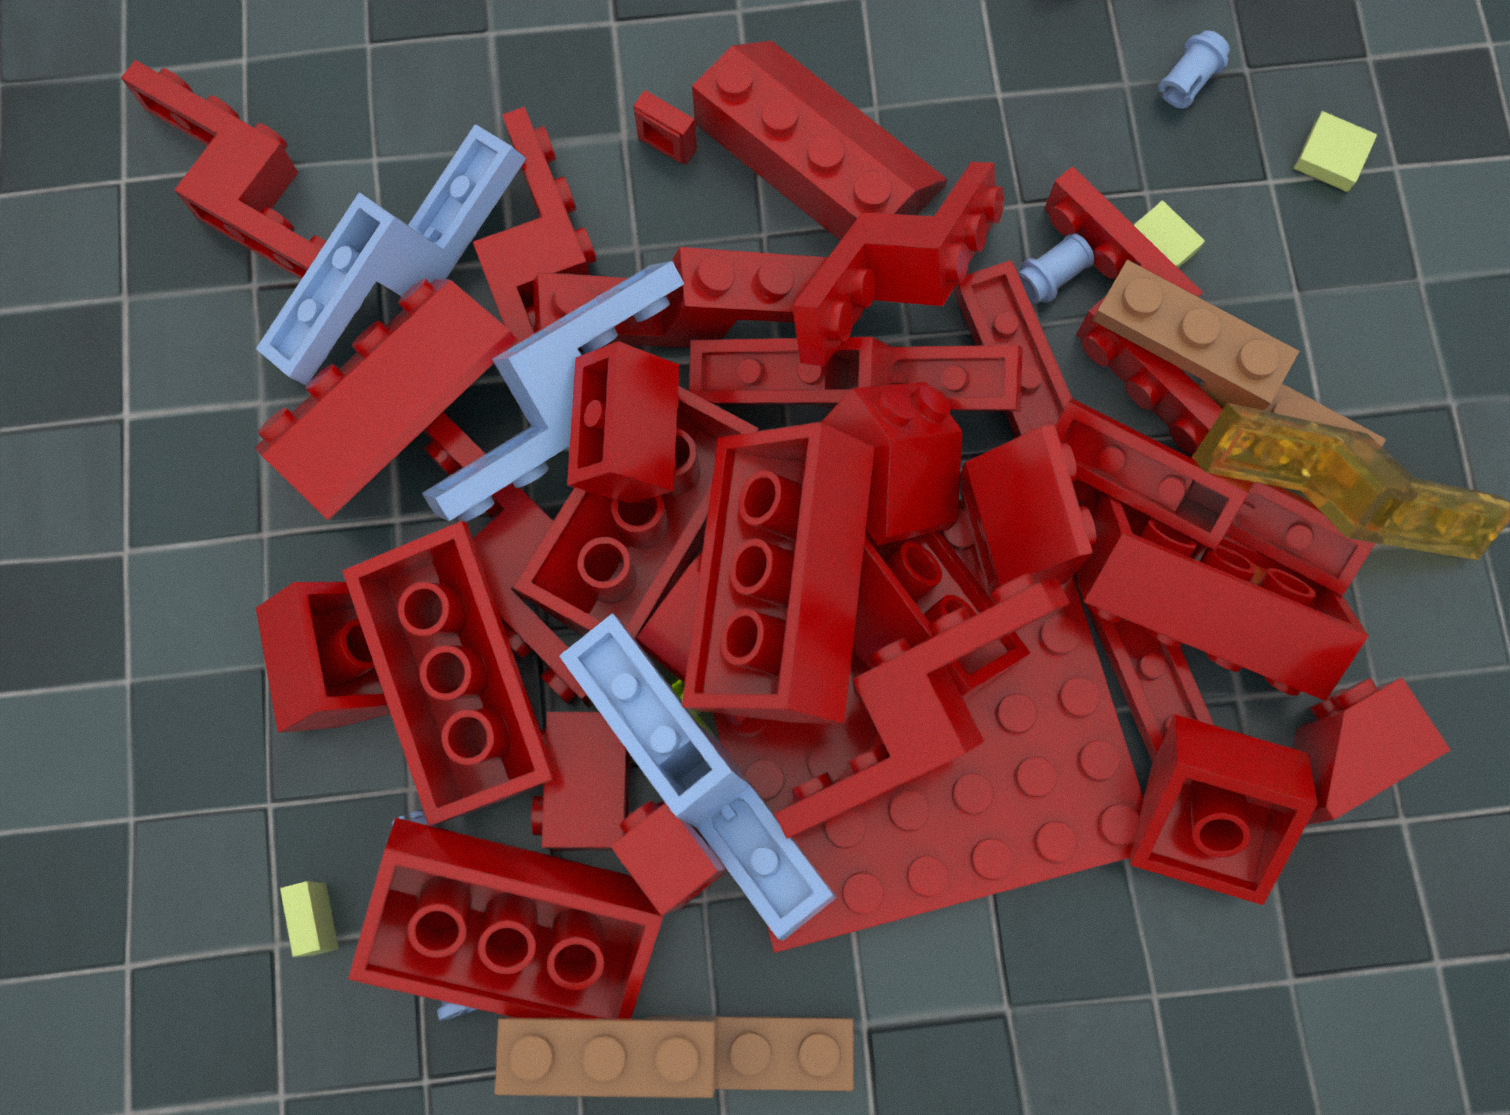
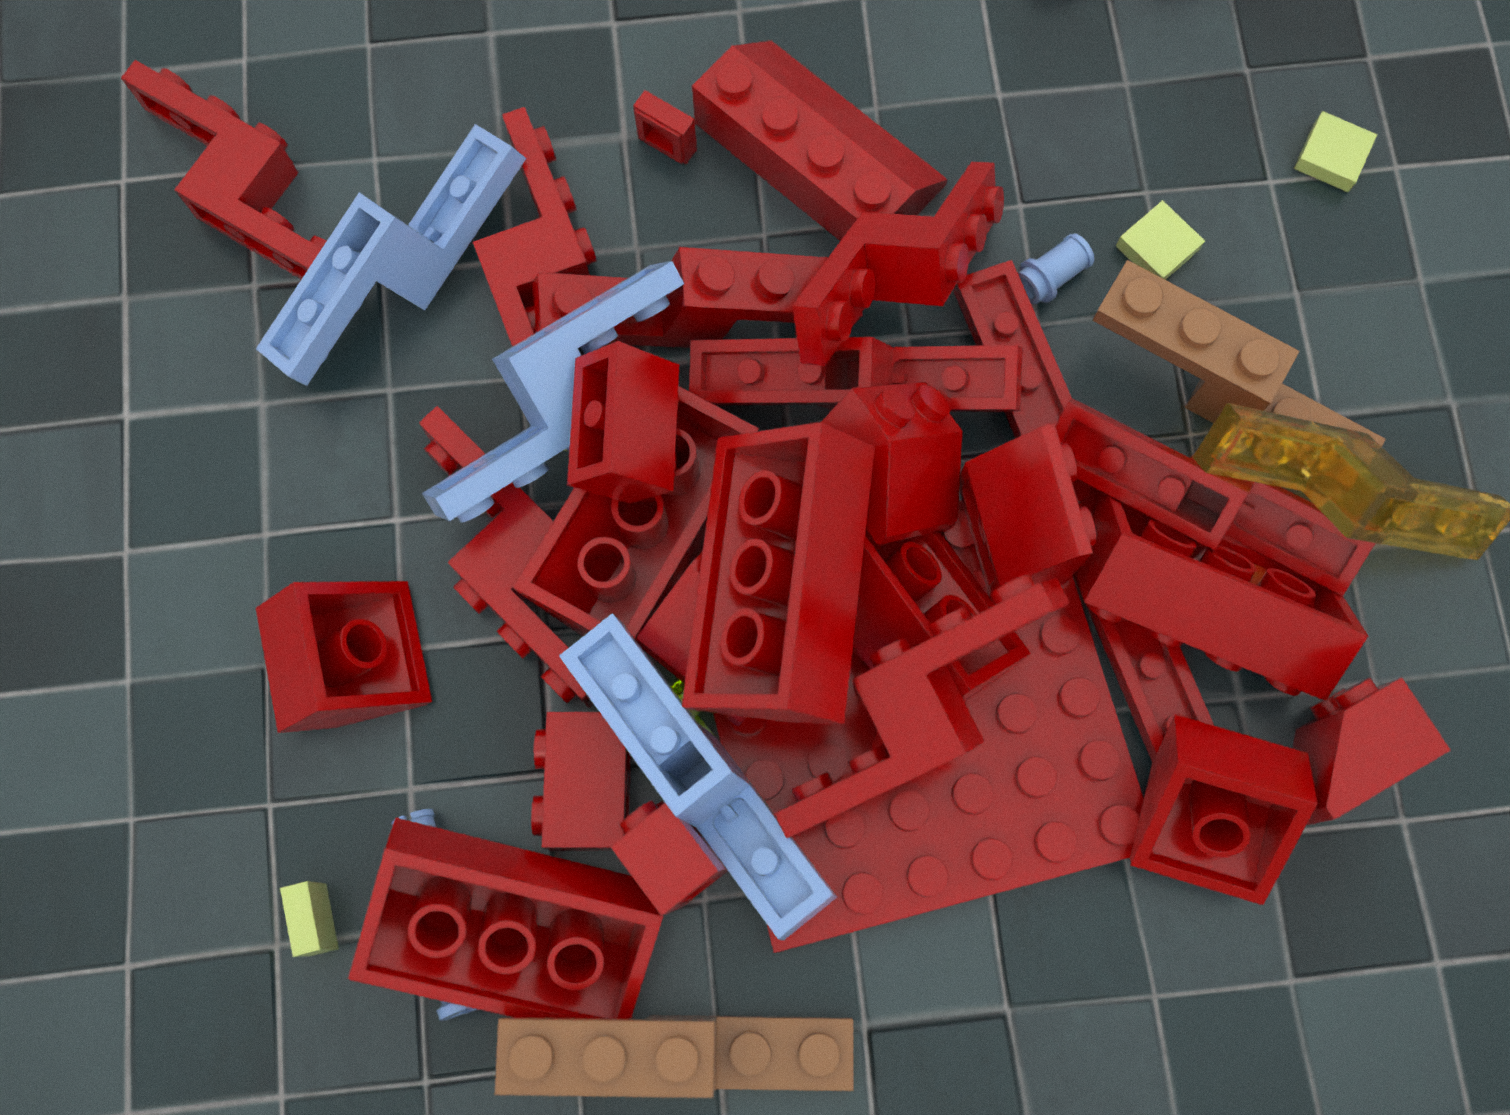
(383, 393): red slope -> none
(448, 674): red slope -> none
(1148, 379): red bracket -> none
(1203, 56): light blue pin -> none

